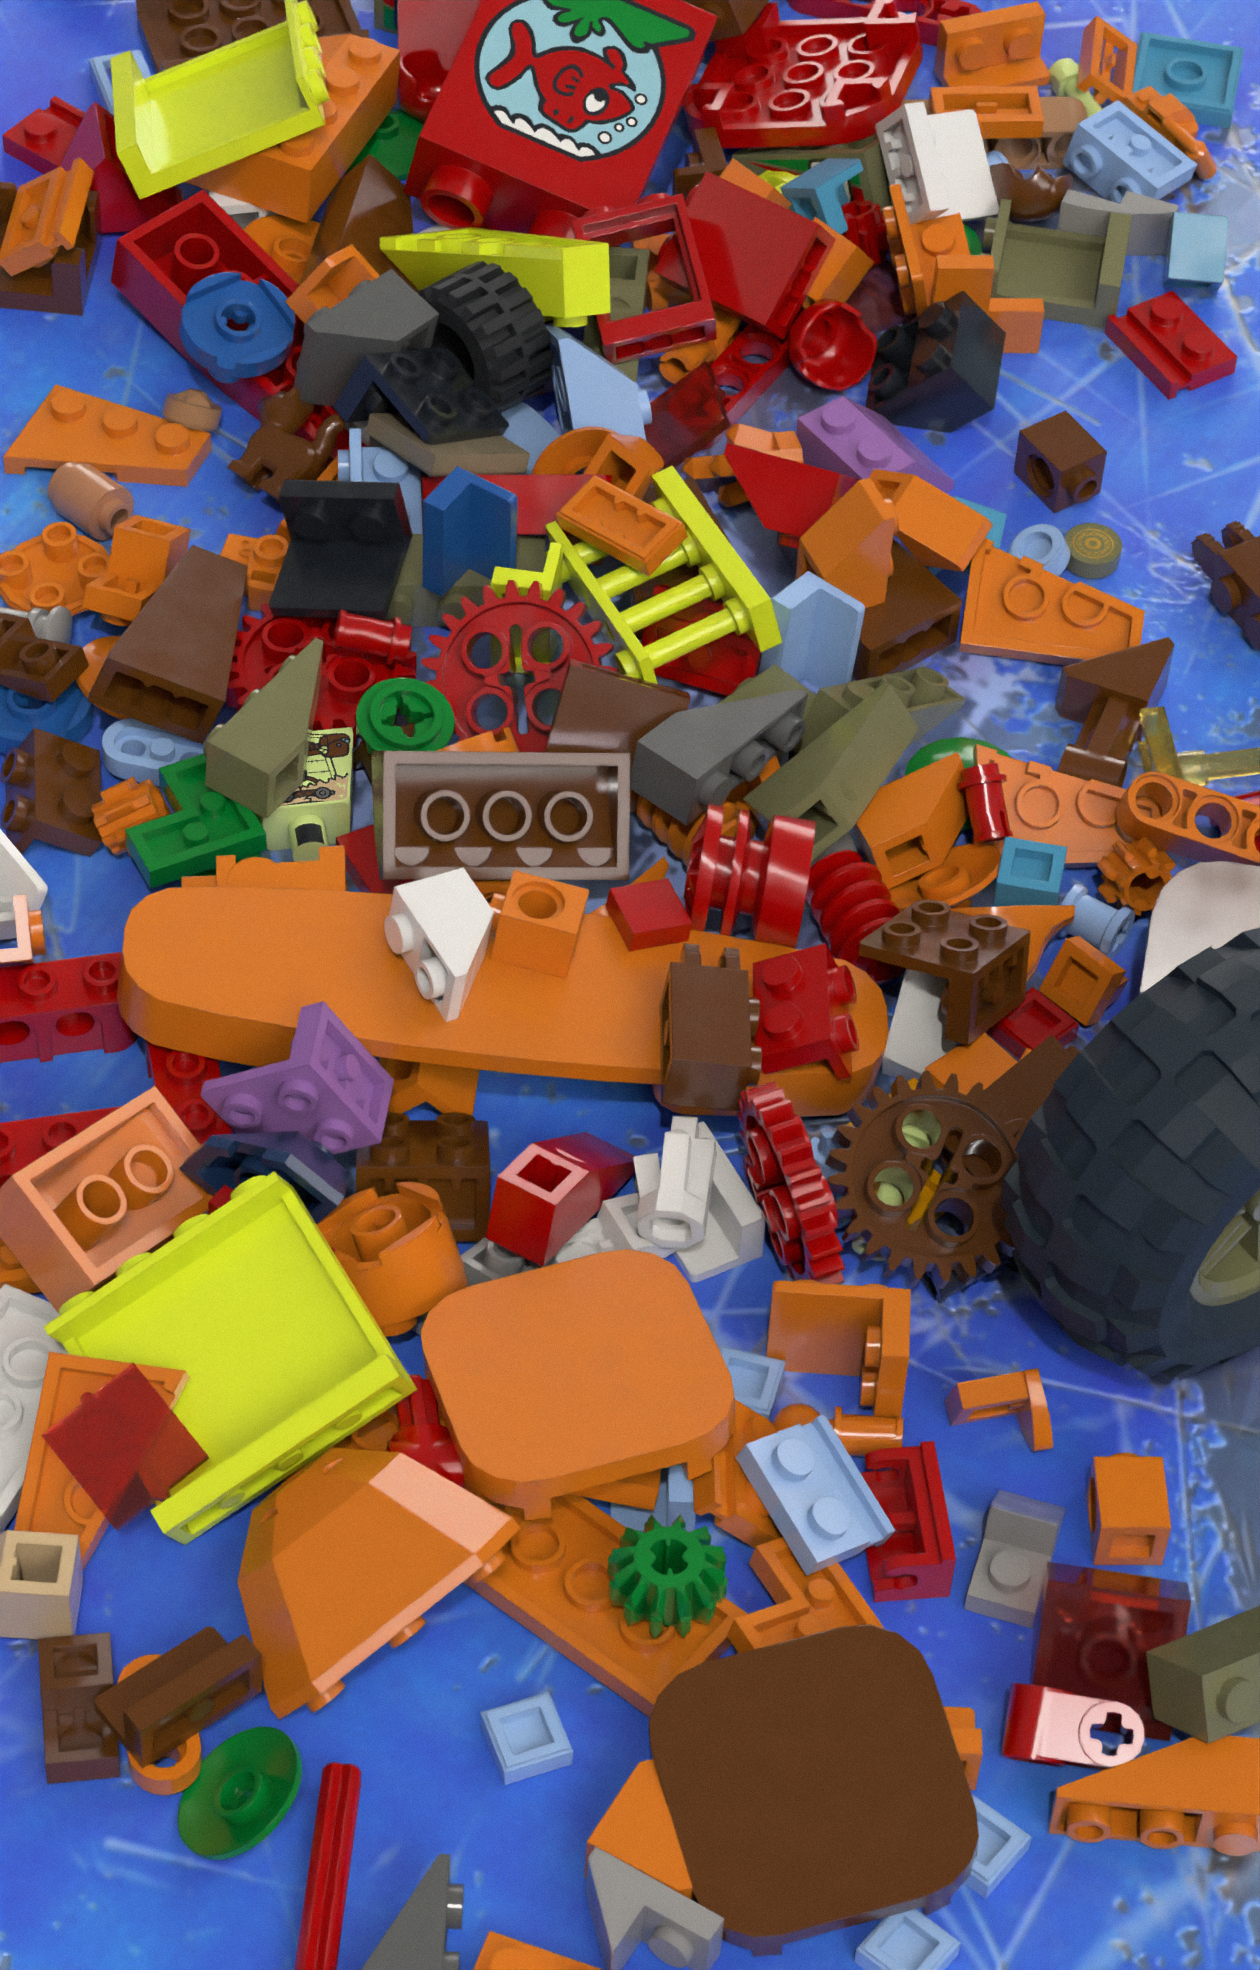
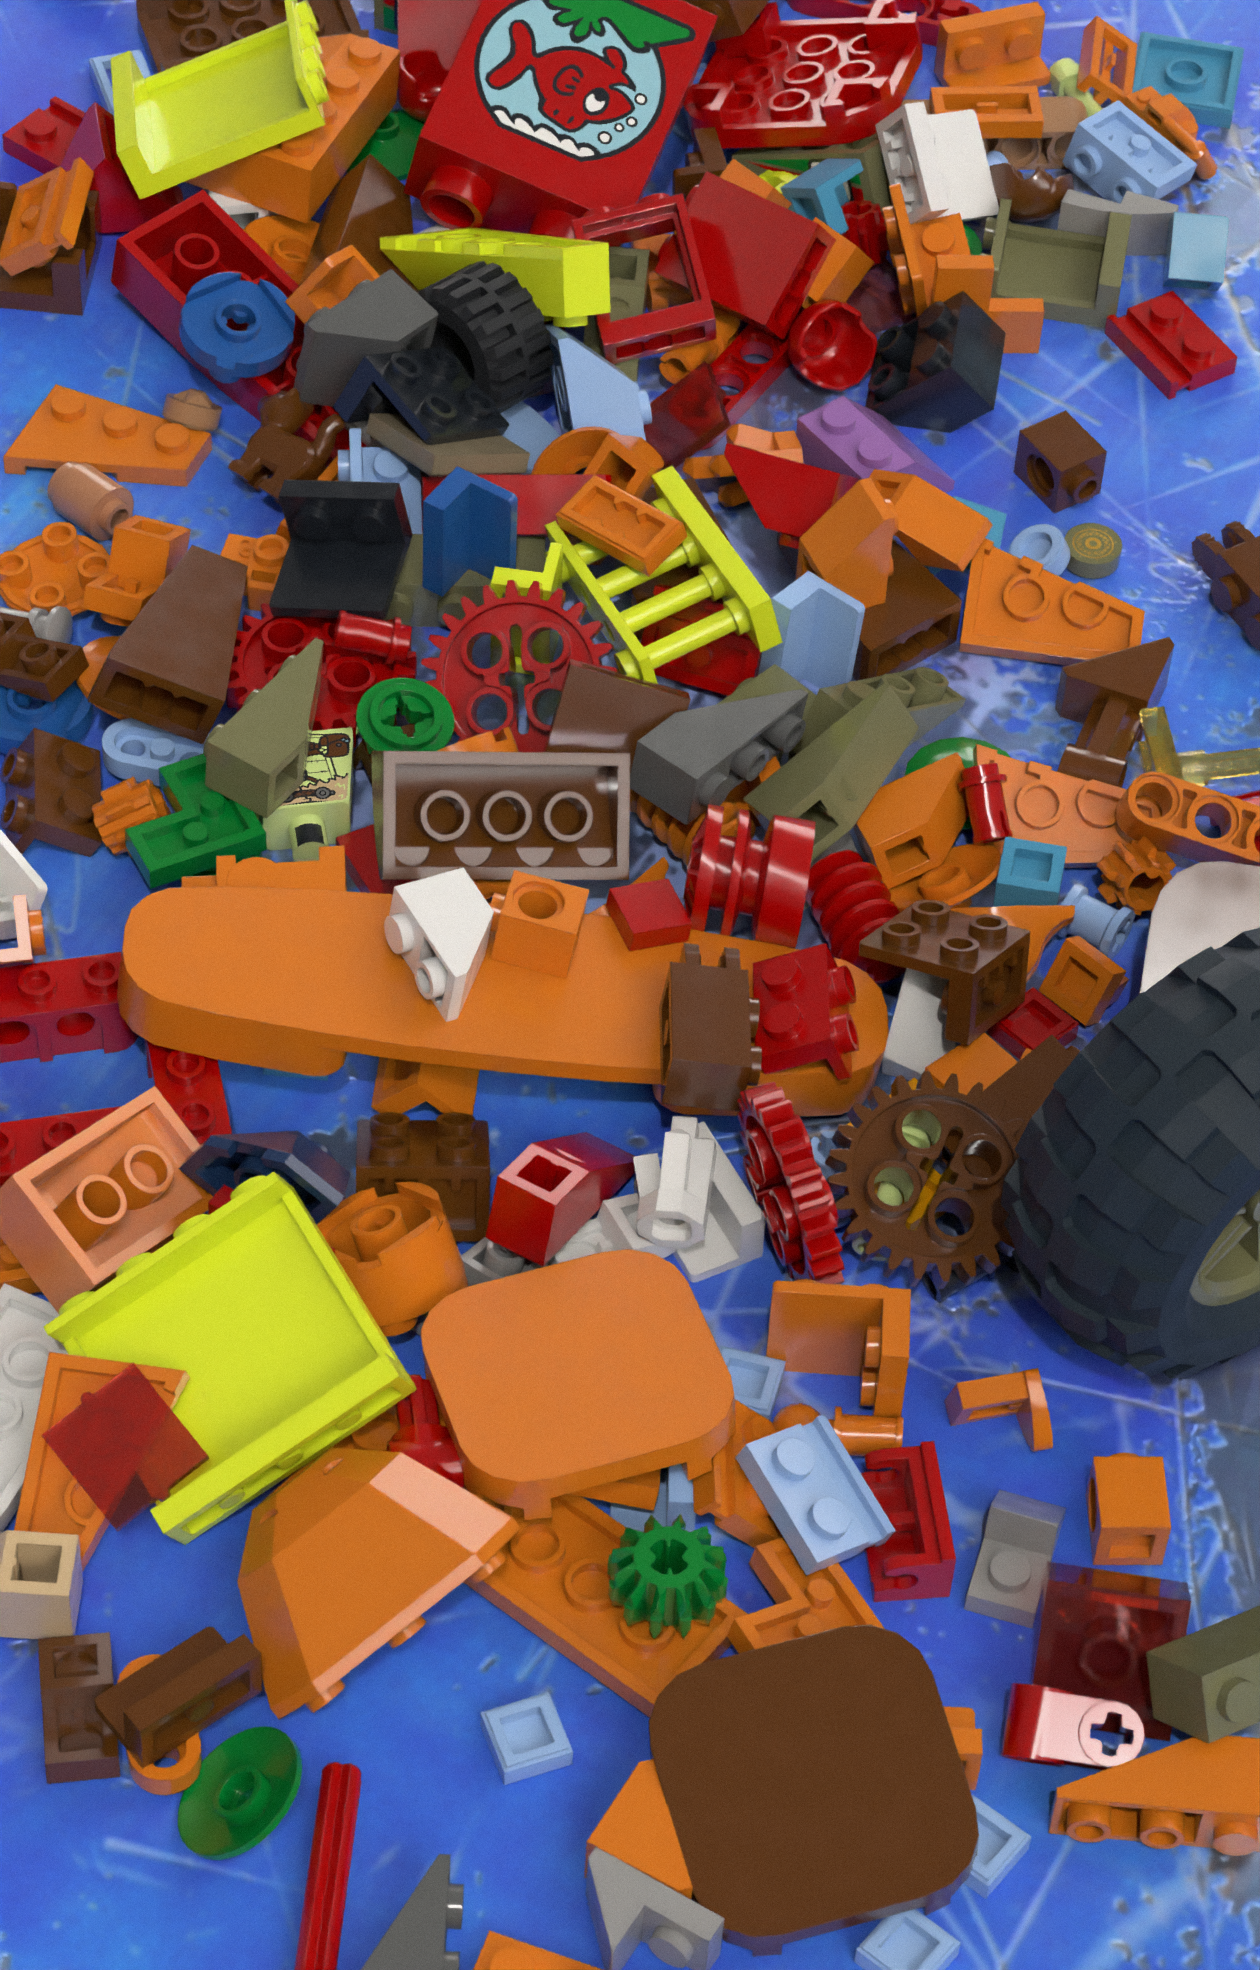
(324, 1090): medium lavender bracket -> none

